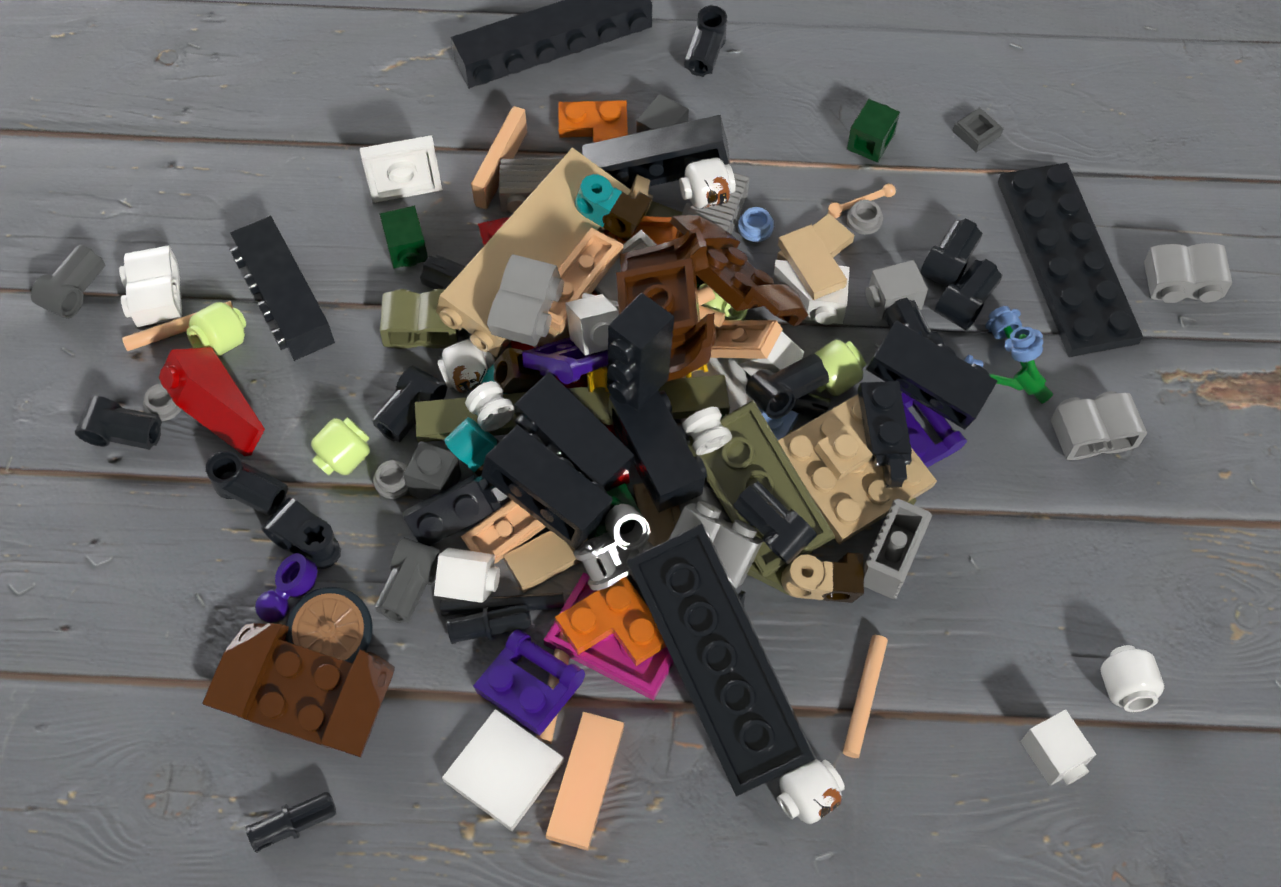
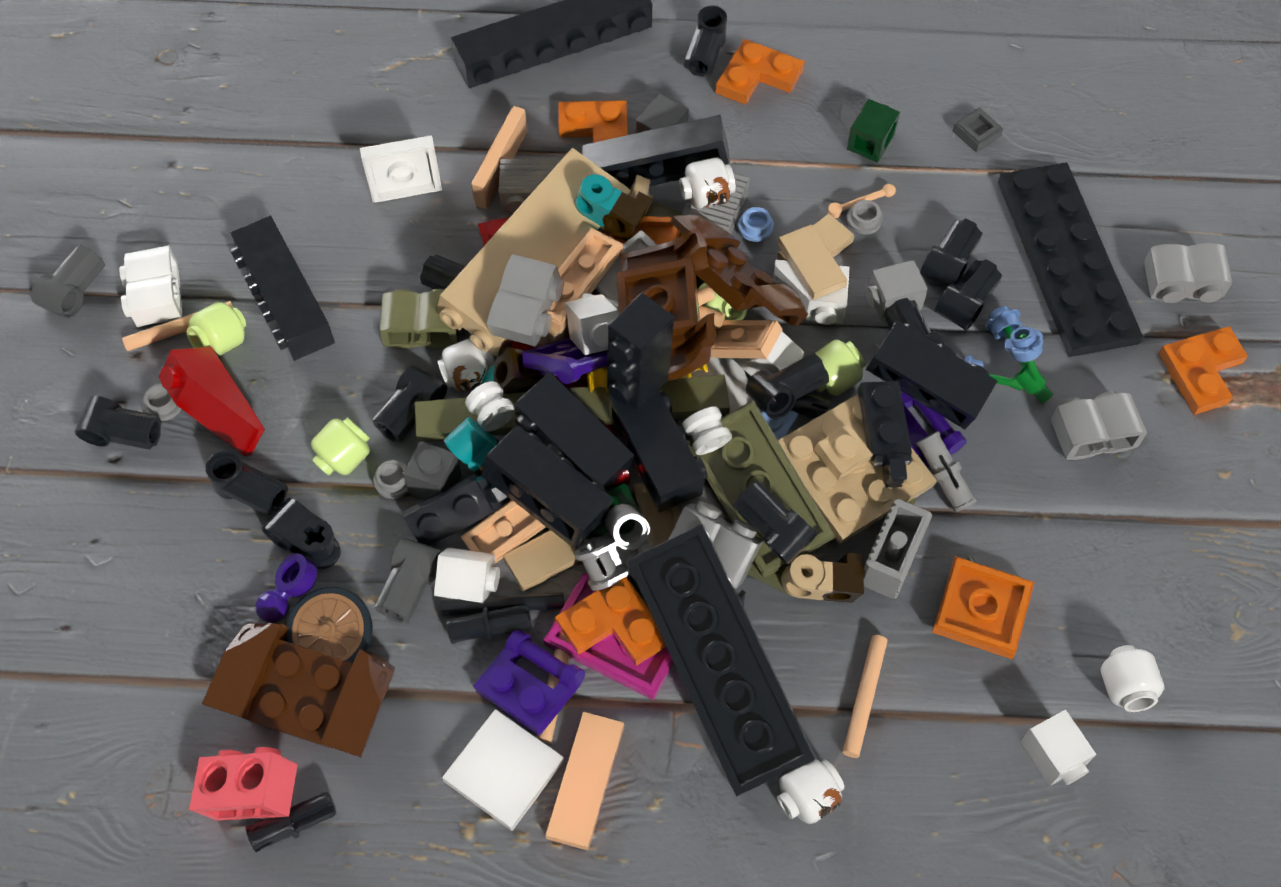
(244, 785): none -> coral brick
(404, 237): dark green brick -> none
(757, 64): none -> orange plate
(946, 472): none -> light grey pin
(983, 607): none -> orange plate
(1196, 365): none -> orange plate

